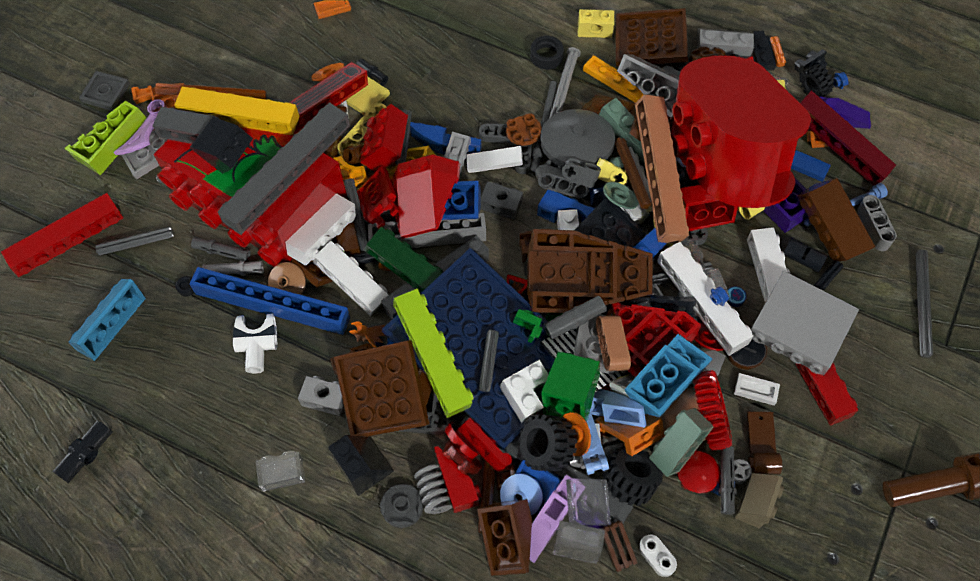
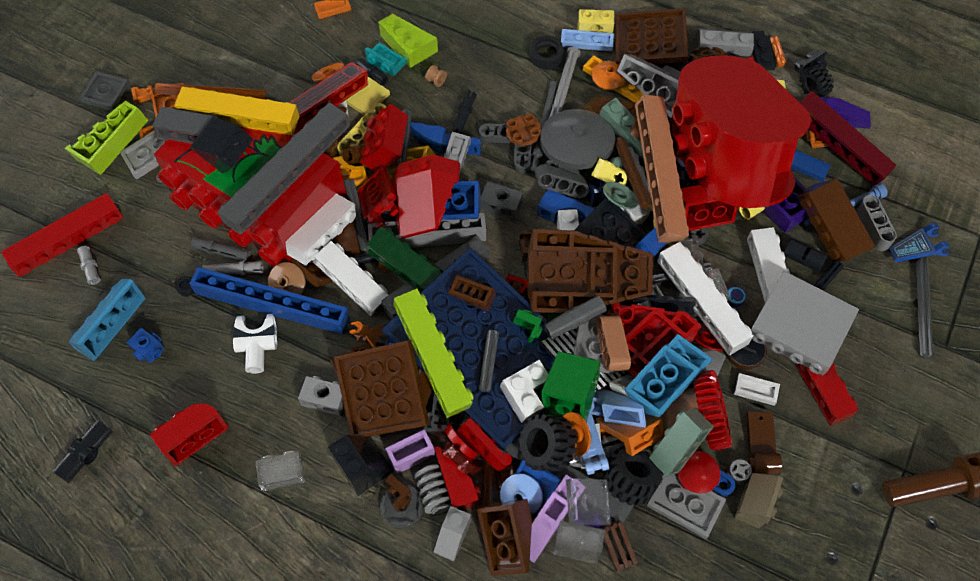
(88, 265): none -> light grey pin
(135, 240): dark grey axle -> none
(142, 136): lavender piece -> none
(145, 346): none -> blue brick
(188, 432): none -> red brick
(385, 59): none -> teal bracket
(396, 489): none -> reddish brown bracket
(407, 39): none -> lime wedge
(410, 451): none -> lavender piece
(435, 75): none -> medium nougat wheel
(452, 533): none -> light grey slope
(465, 109): none -> black pin
(477, 302): none -> reddish brown slope
(494, 159): white tile -> none
(583, 172): dark grey piece -> none
(587, 40): none -> light blue plate
(607, 77): none -> orange dish
(657, 555): white plate -> none
(685, 507): none -> light grey plate
(719, 296): blue plate -> none
(727, 481): dark grey pin -> none
(840, 80): blue plate -> none
(919, 245): none -> flag

